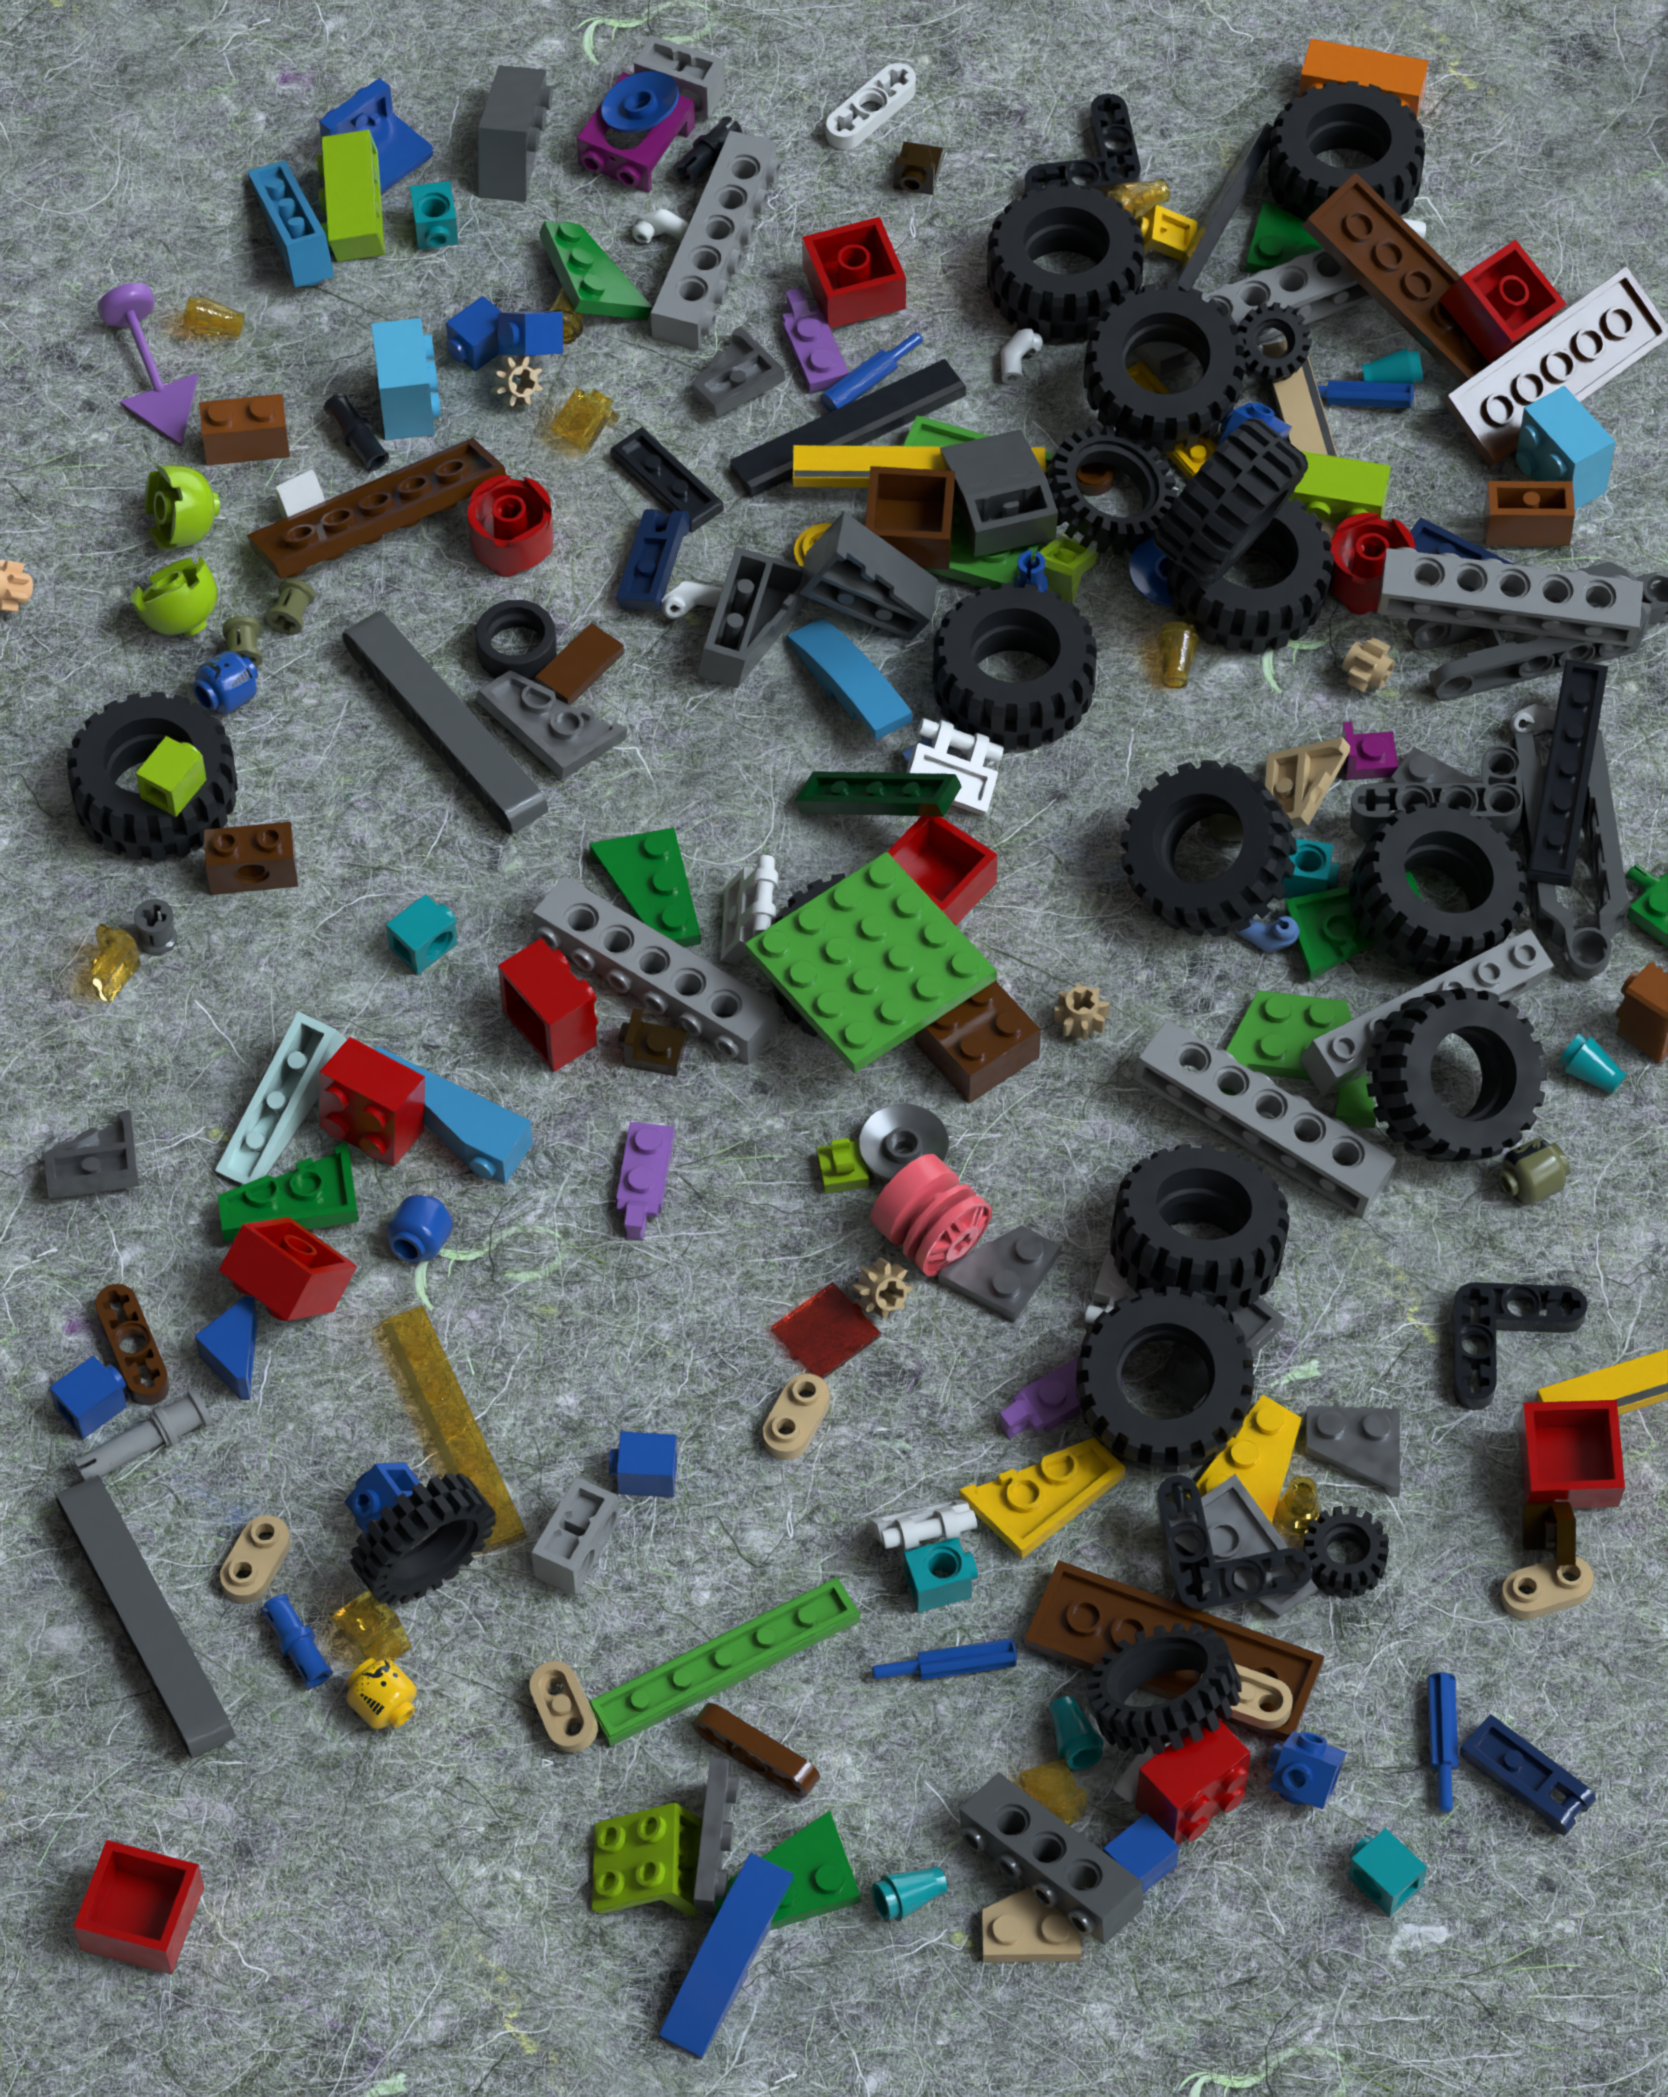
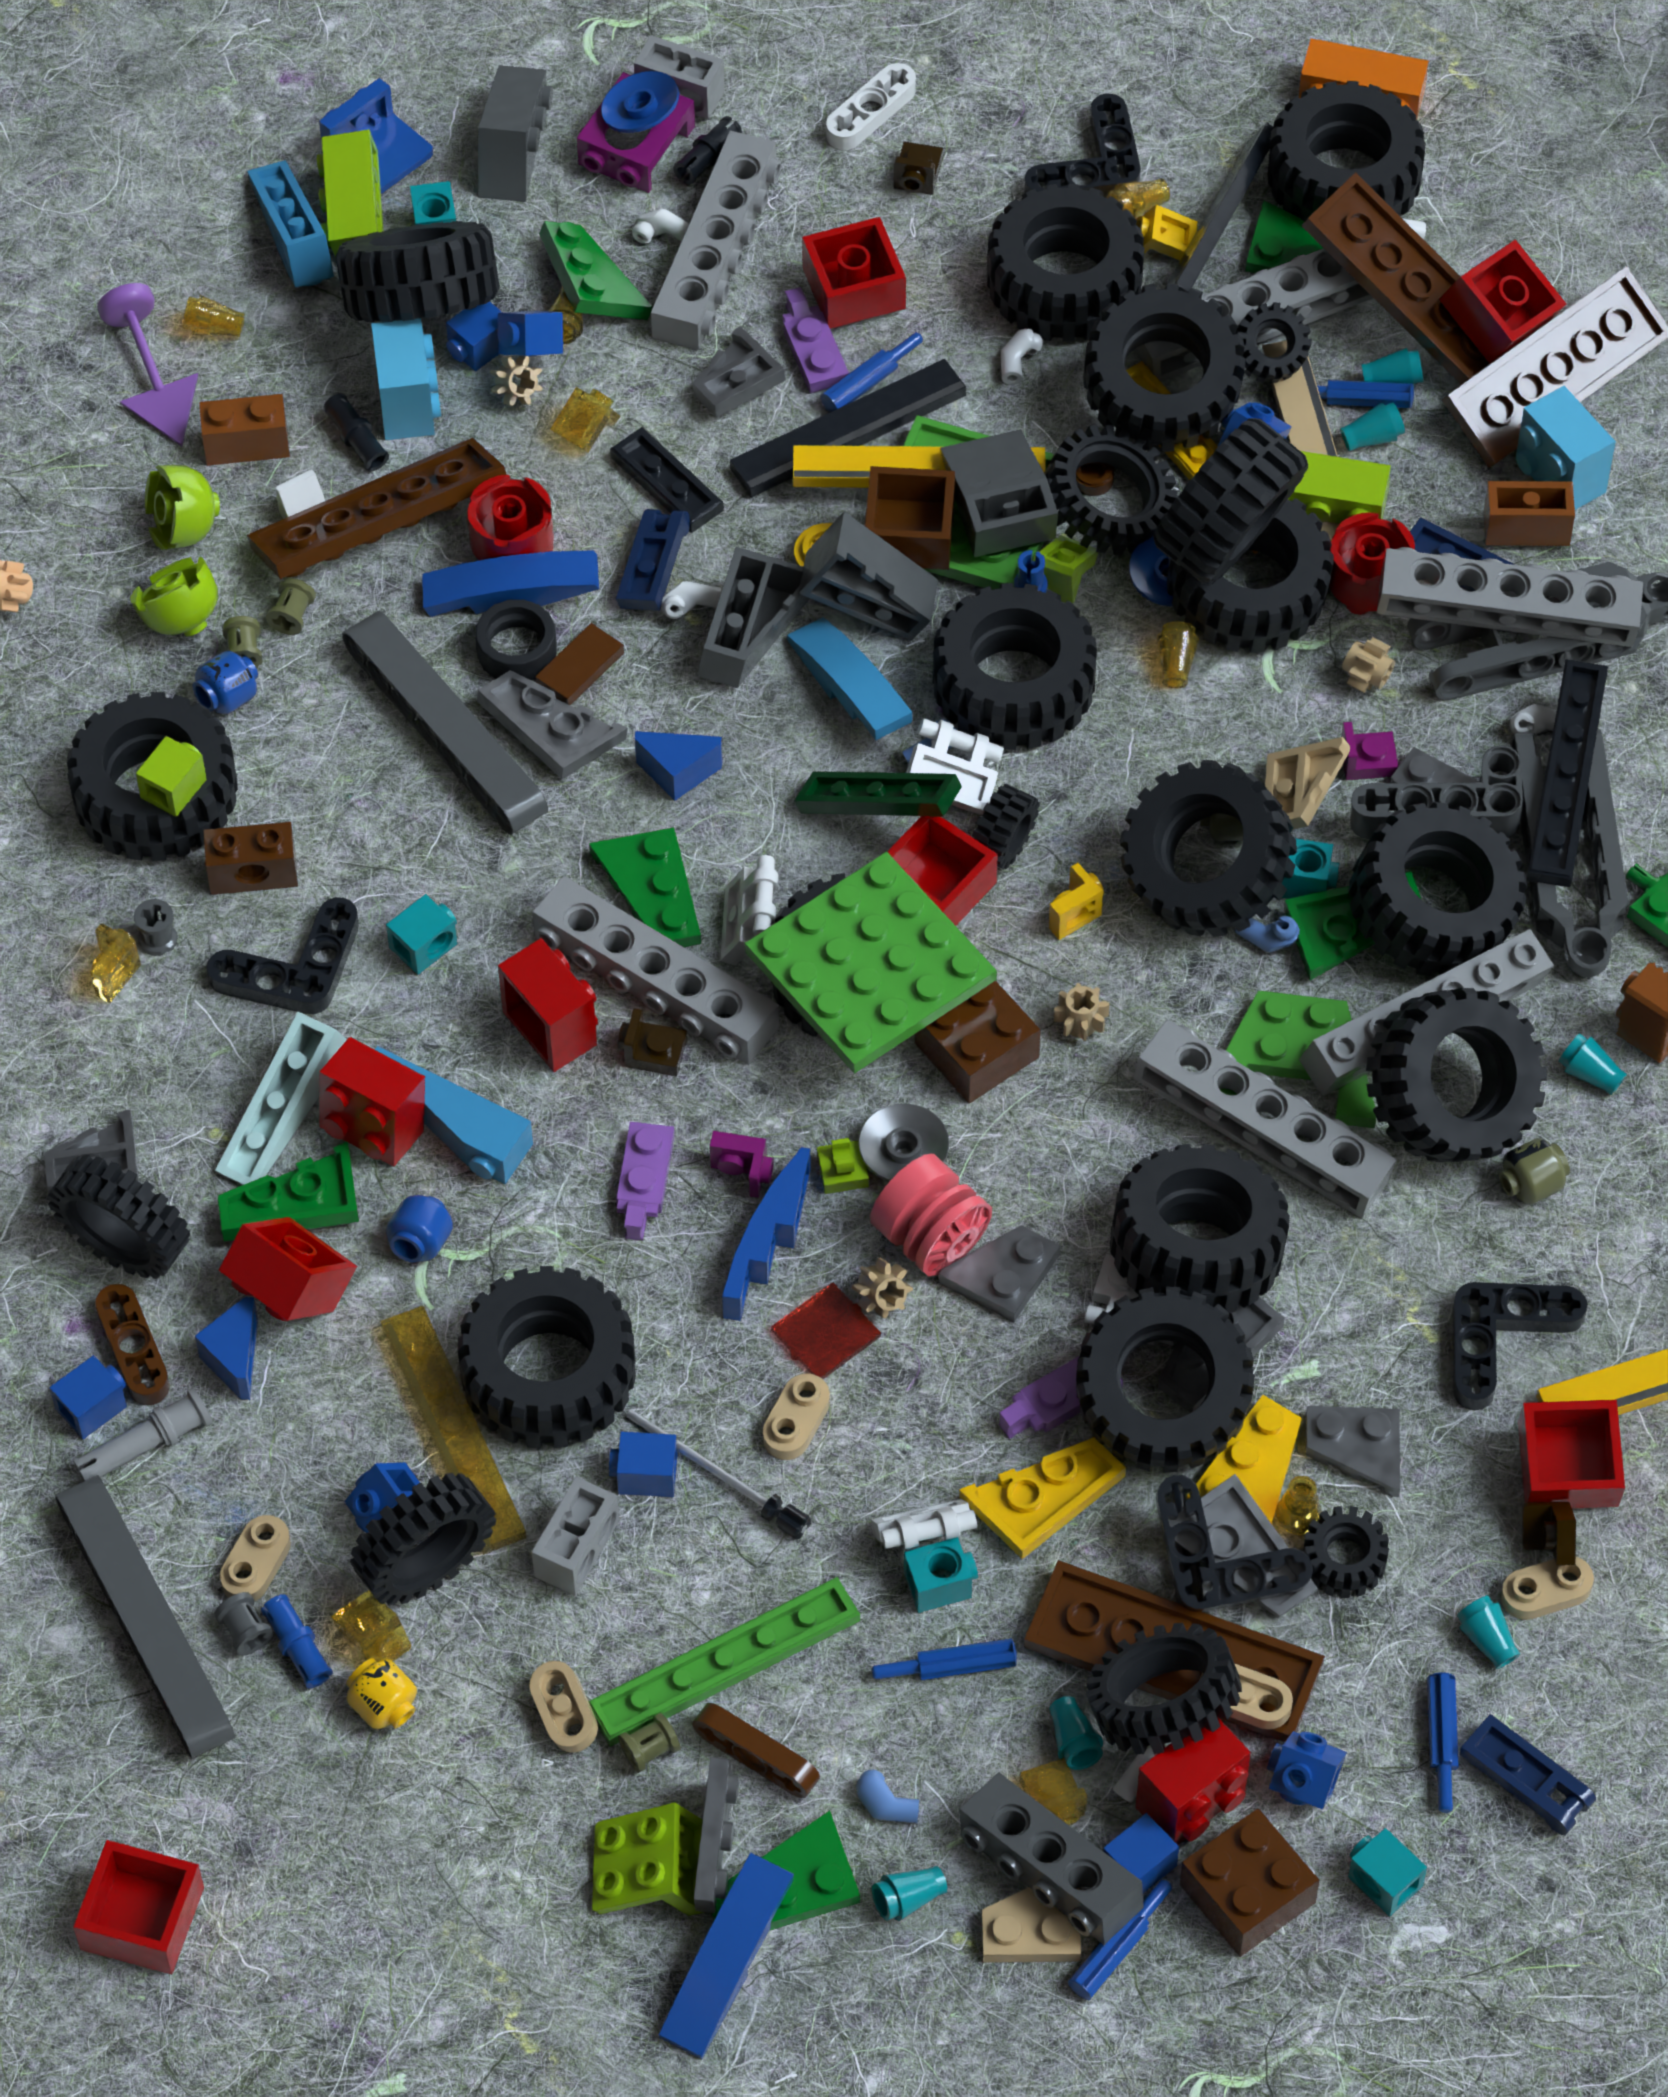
(118, 1216): none -> black tyre
(243, 1623): none -> dark grey bush
(305, 974): none -> black beam
(417, 271): none -> black tyre
(529, 577): none -> blue slope
(541, 1305): none -> black tyre
(649, 1742): none -> olive bush
(678, 760): none -> blue slope
(742, 1154): none -> magenta bracket
(770, 1226): none -> blue slope
(789, 1518): none -> piece
(881, 1801): none -> medium blue arm
(1007, 823): none -> black tyre
(1078, 905): none -> yellow bracket
(1107, 1957): none -> blue axle
(1249, 1882): none -> reddish brown piece
(1374, 427): none -> teal cone
(1487, 1629): none -> teal cone

